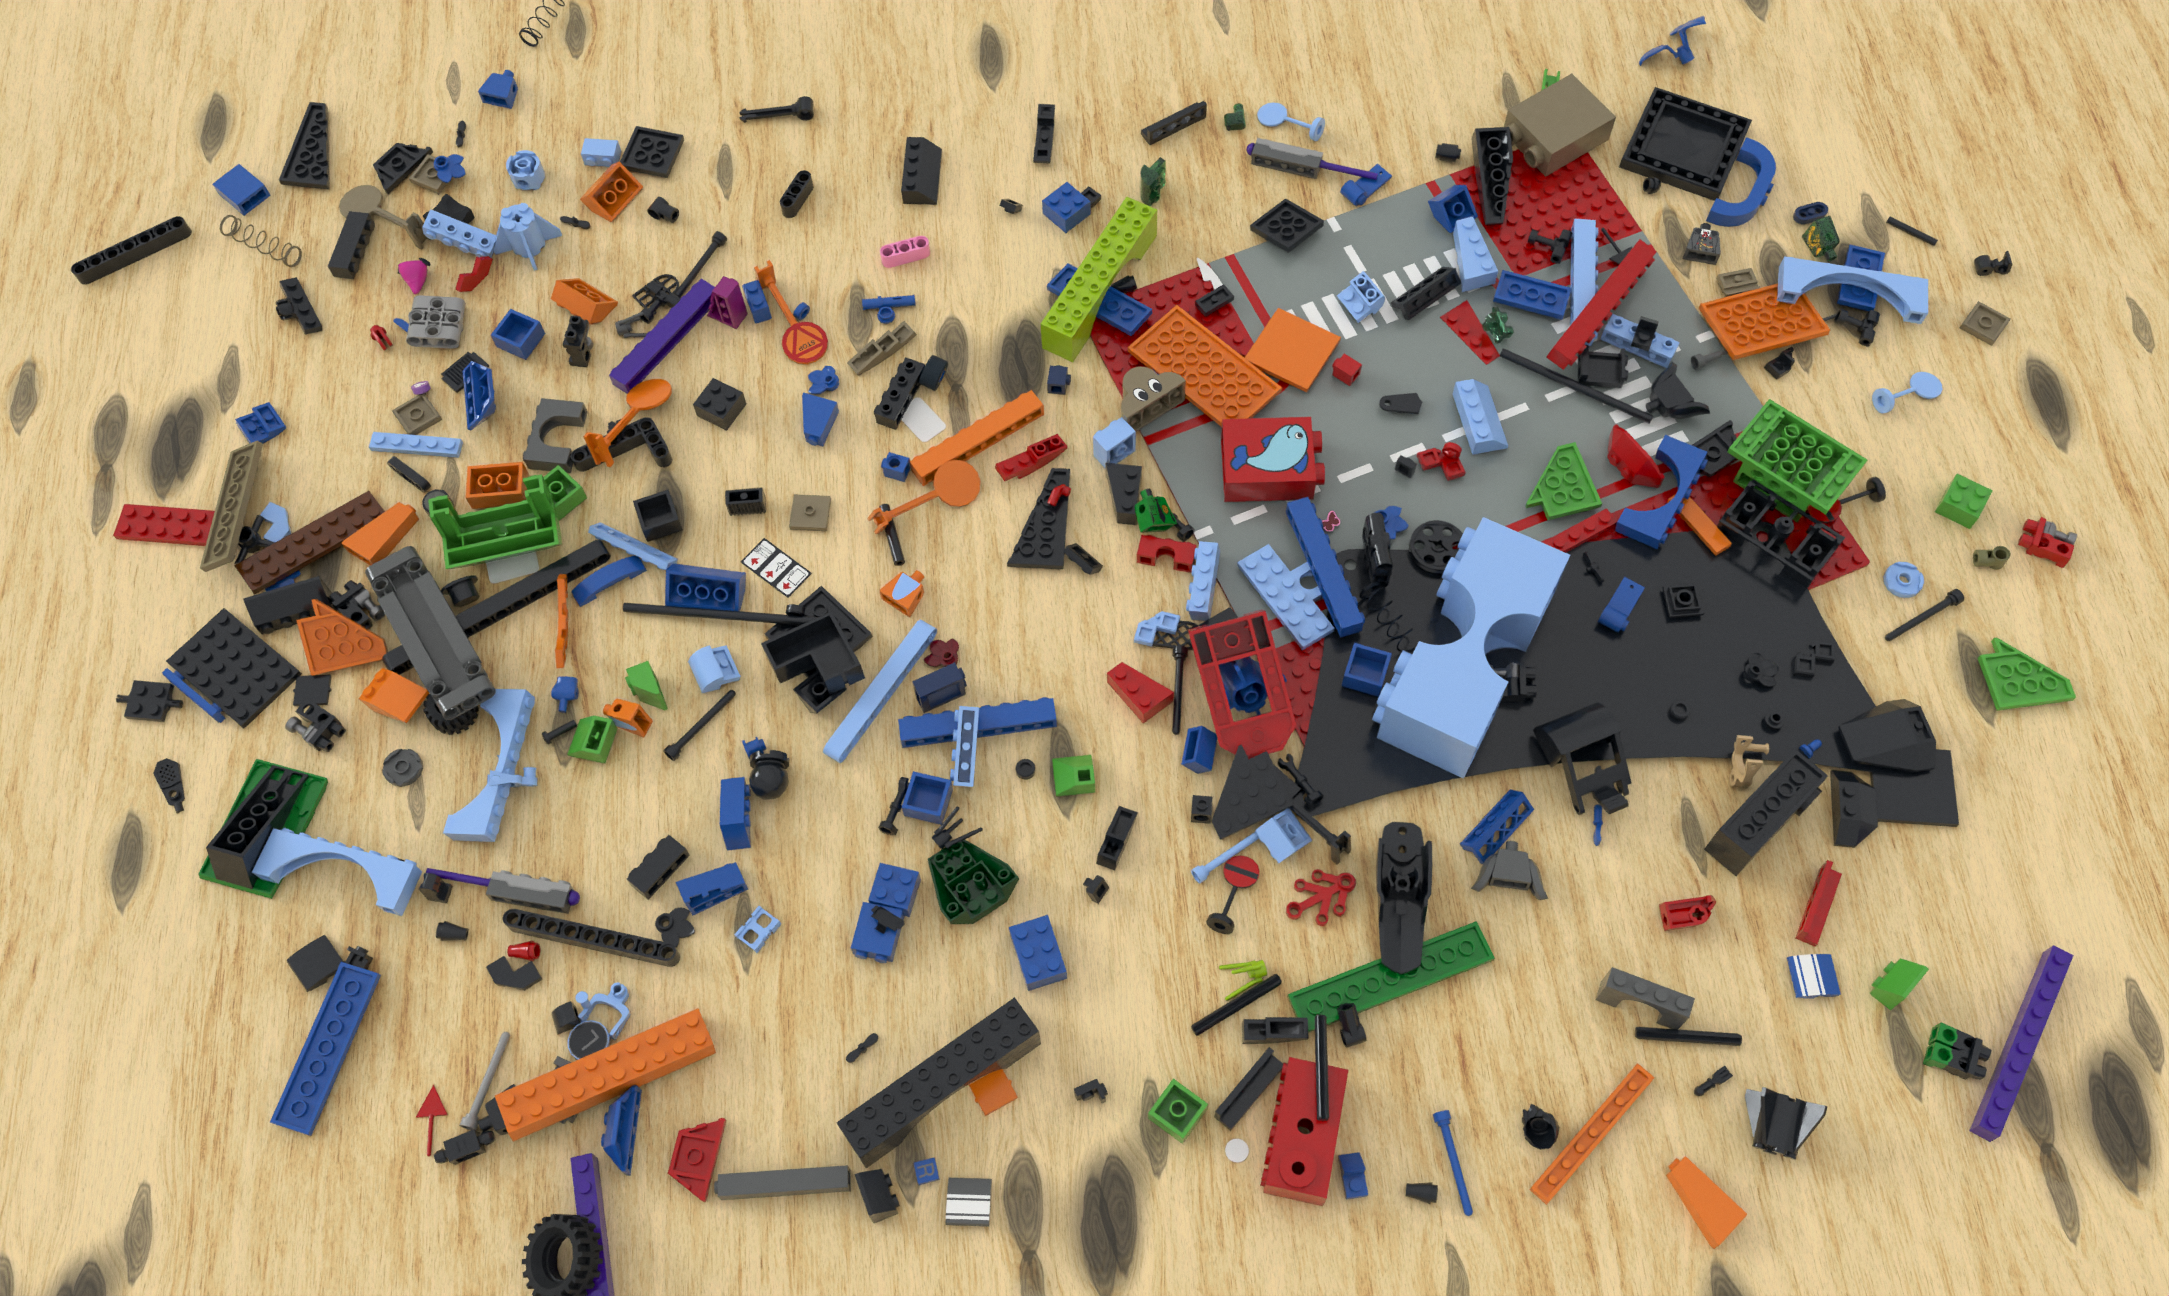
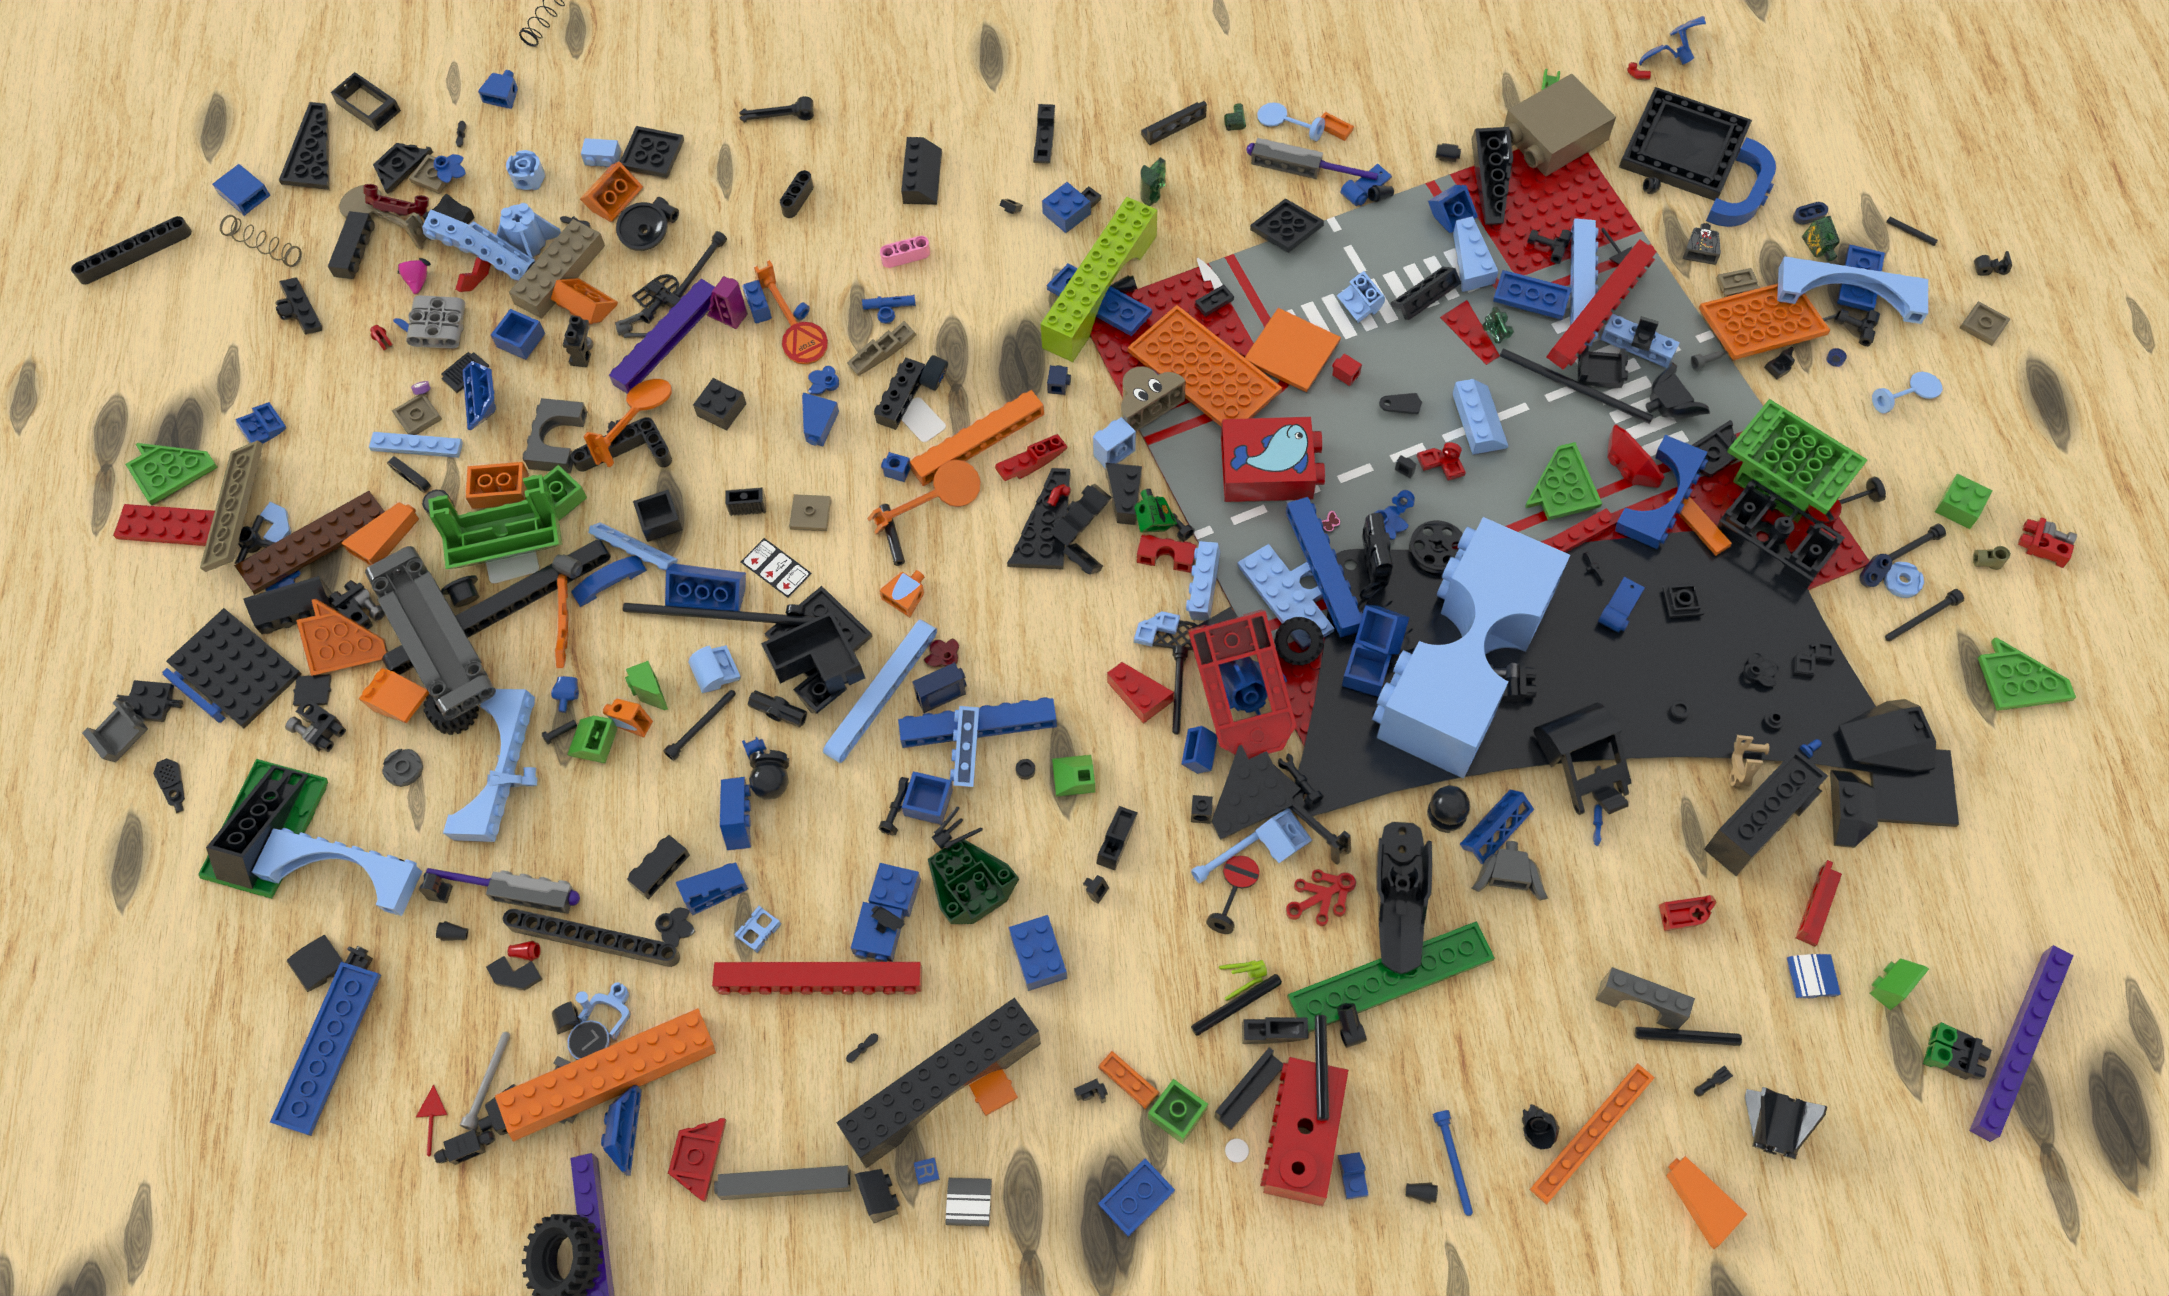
(116, 732): none -> dark grey panel
(167, 469): none -> bright green wing
(377, 118): none -> black window
(394, 205): none -> dark red plate
(495, 251): none -> light blue brick
(561, 260): none -> dark tan brick
(567, 565): none -> dark grey brick
(636, 220): none -> black dish
(777, 708): none -> black piece
(817, 977): none -> red brick
(1080, 514): none -> black brick
(1128, 1080): none -> orange tile
(1136, 1197): none -> blue plate
(1287, 628): none -> black tyre
(1337, 126): none -> orange tile
(1378, 192): none -> black cone
(1382, 629): none -> blue piece
(1400, 503): none -> blue brick
(1448, 809): none -> black tile
(1636, 73): none -> red arm
(1836, 357): none -> clear blue tile
(1876, 569): none -> dark blue plate
(1935, 532): none -> black piece

